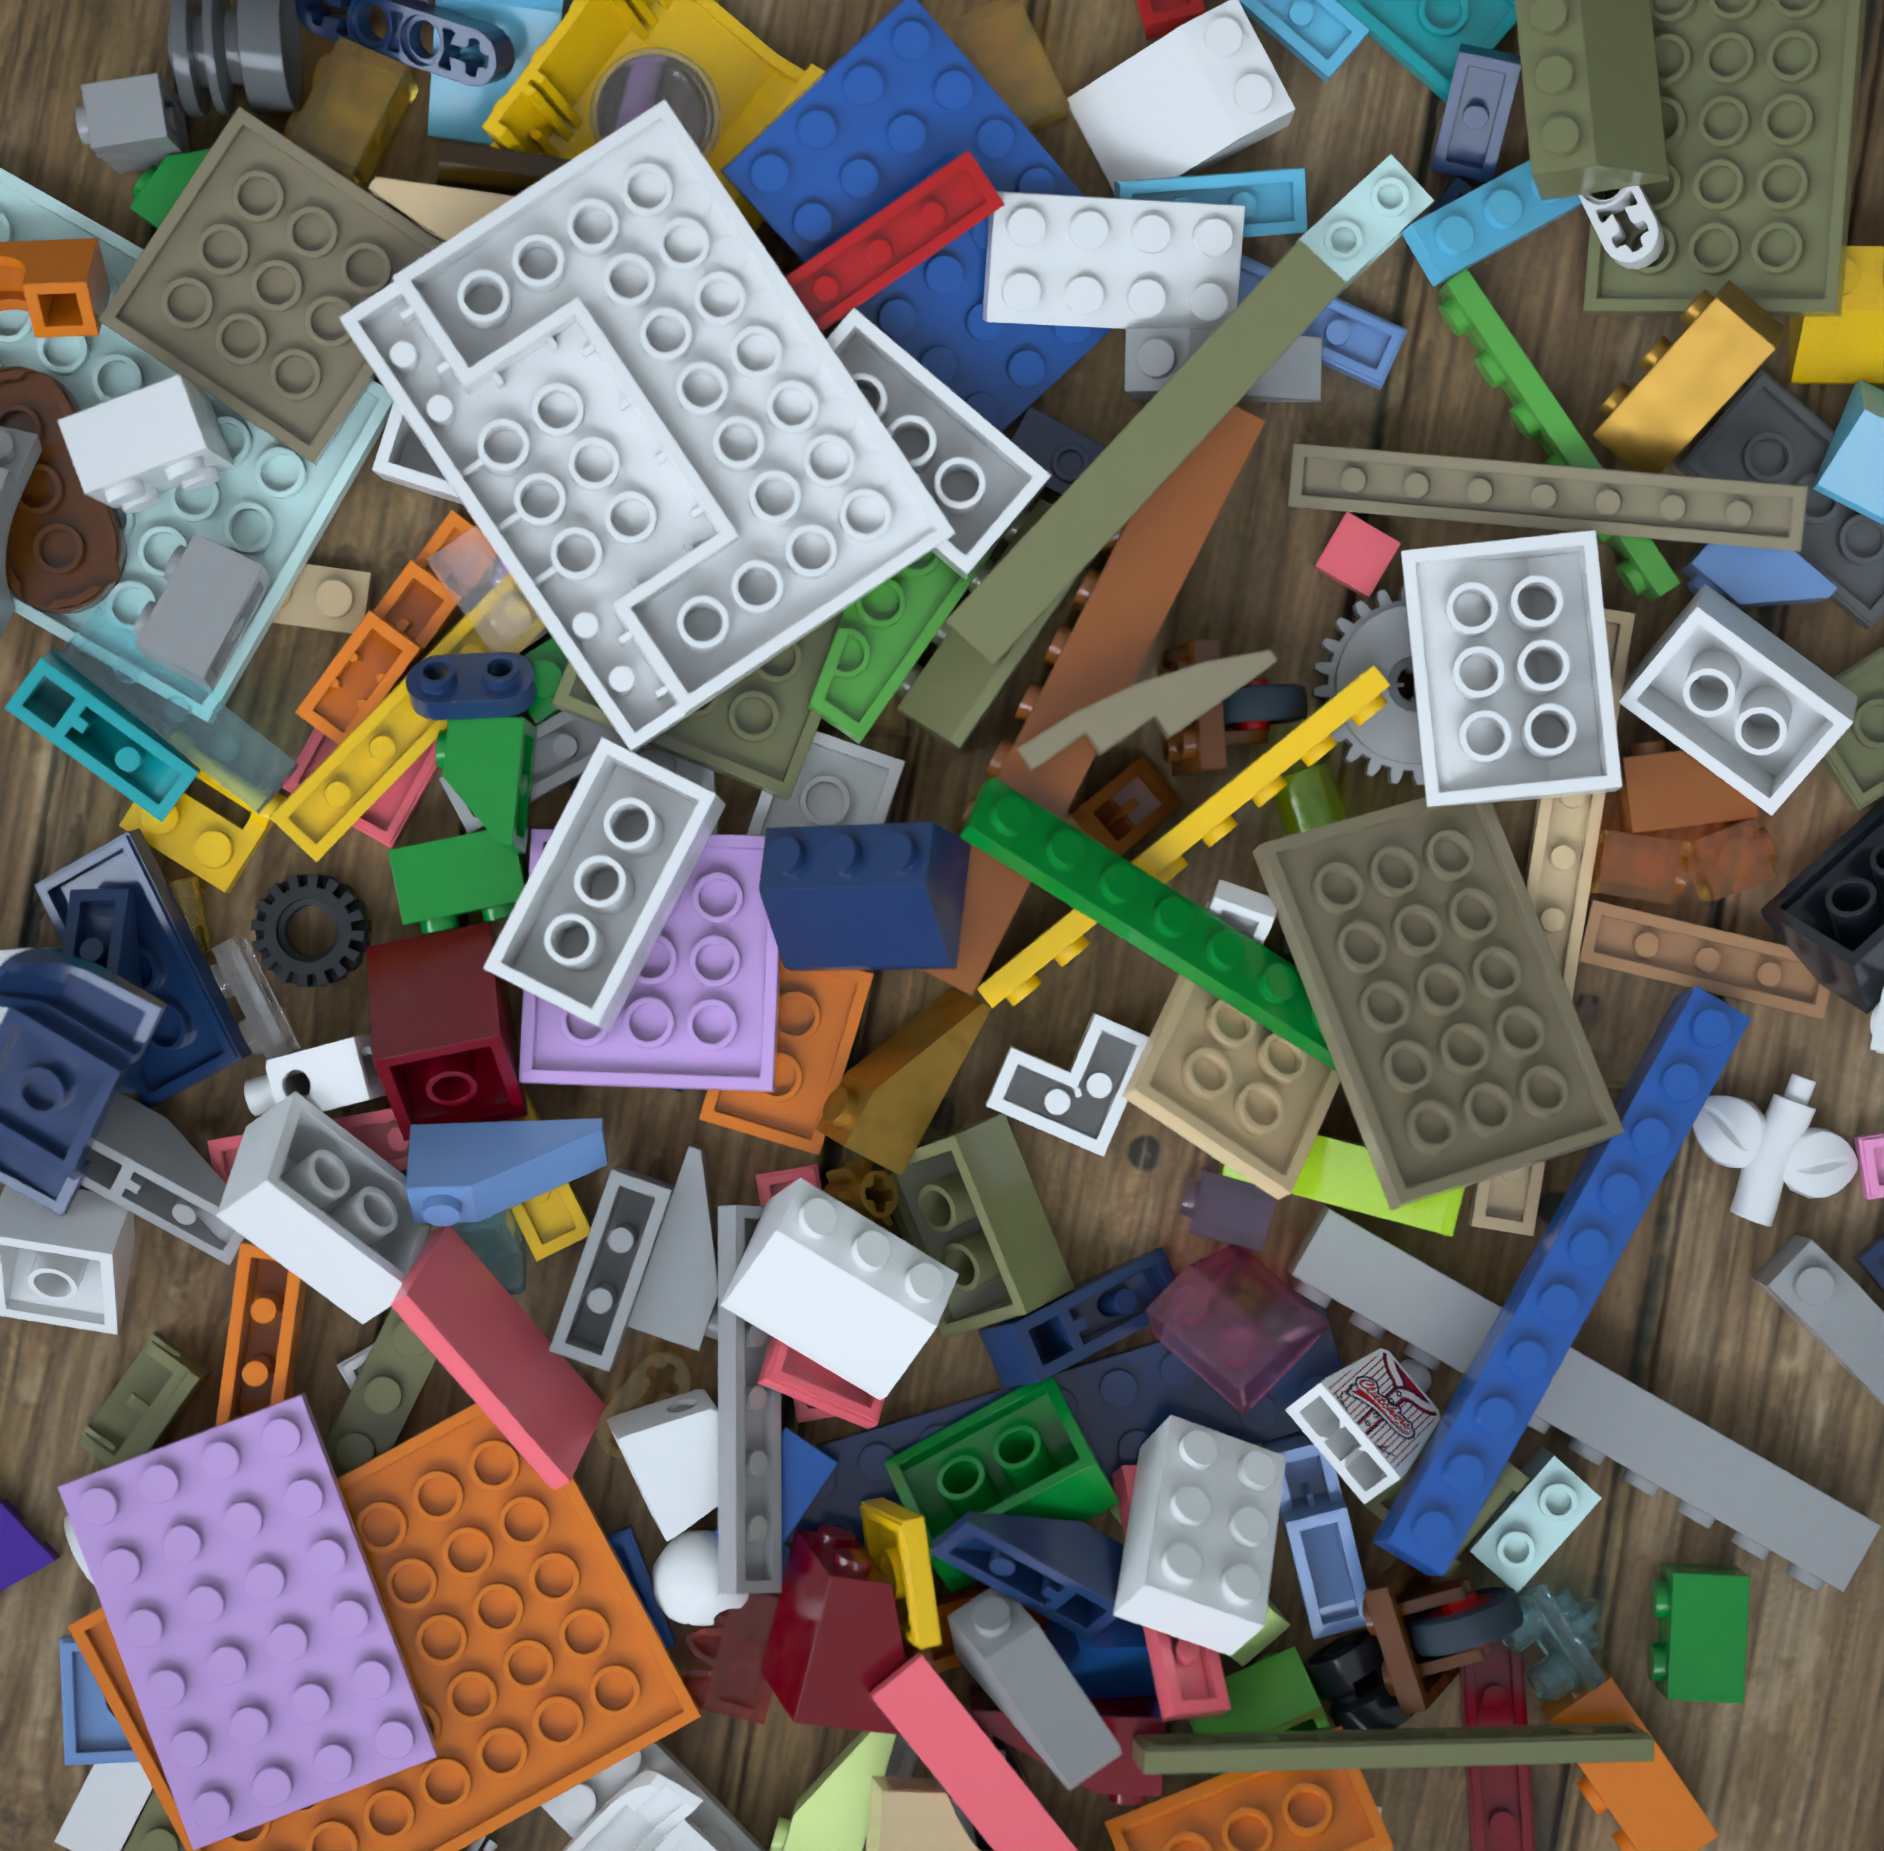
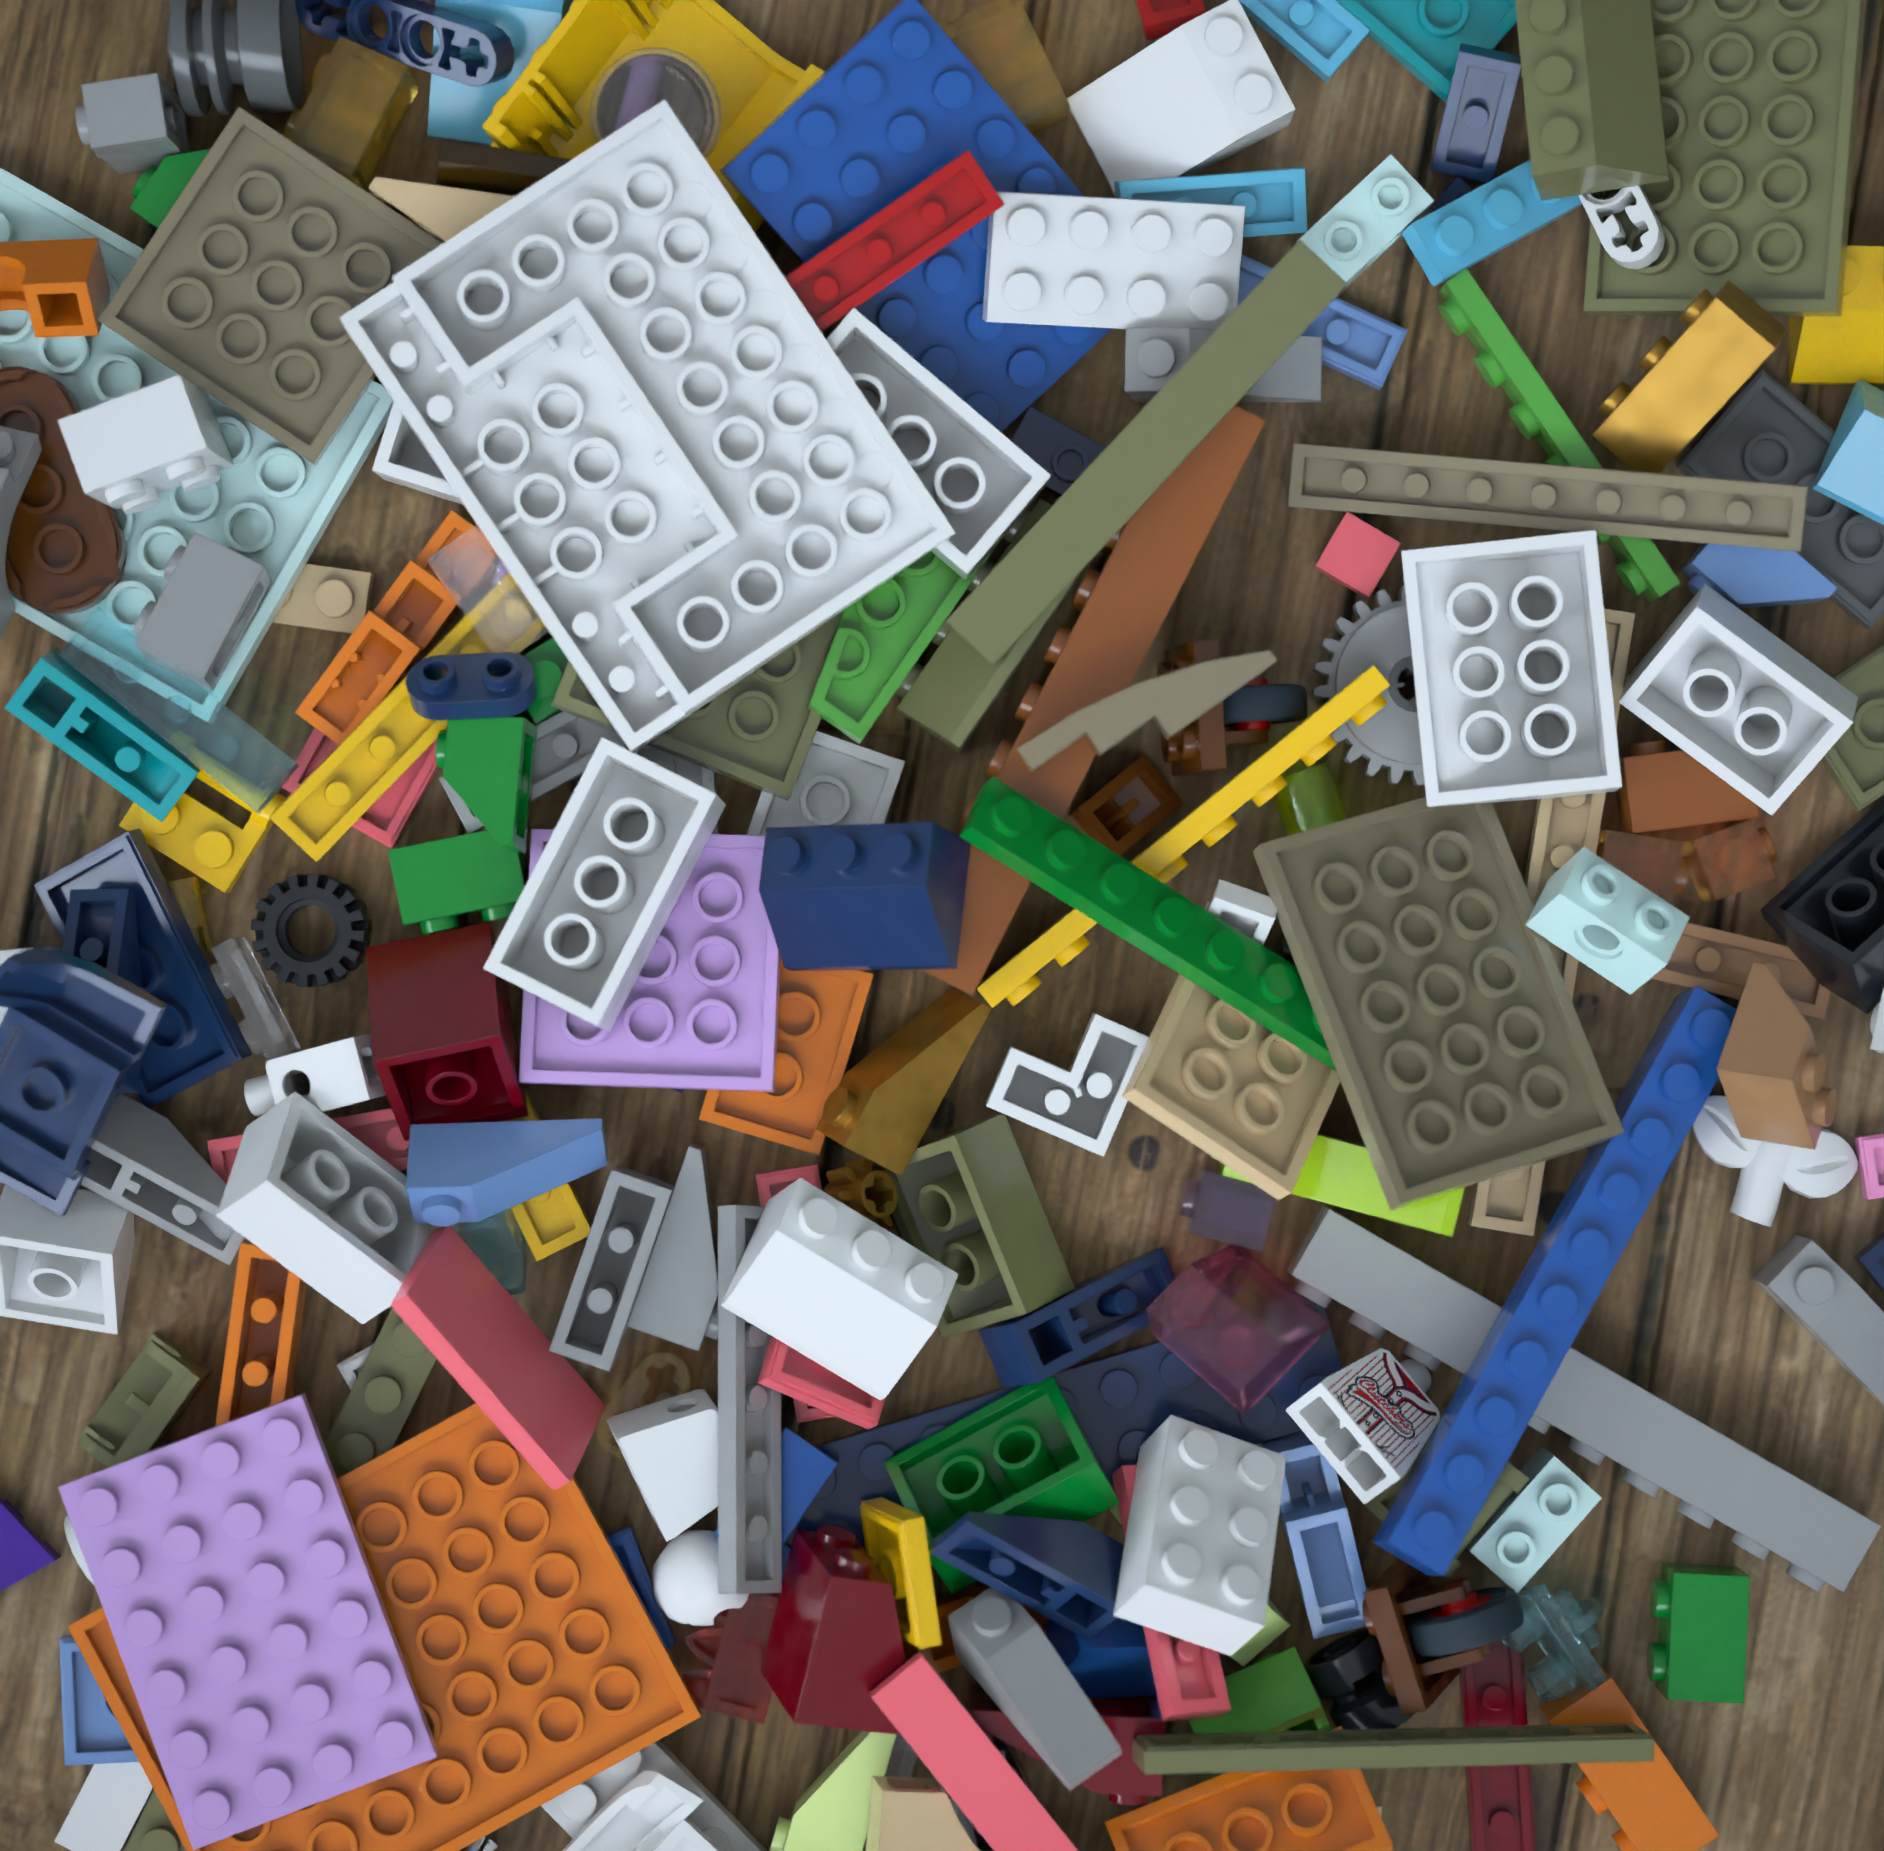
(1607, 921): none -> light aqua brick
(1774, 1068): none -> medium nougat slope

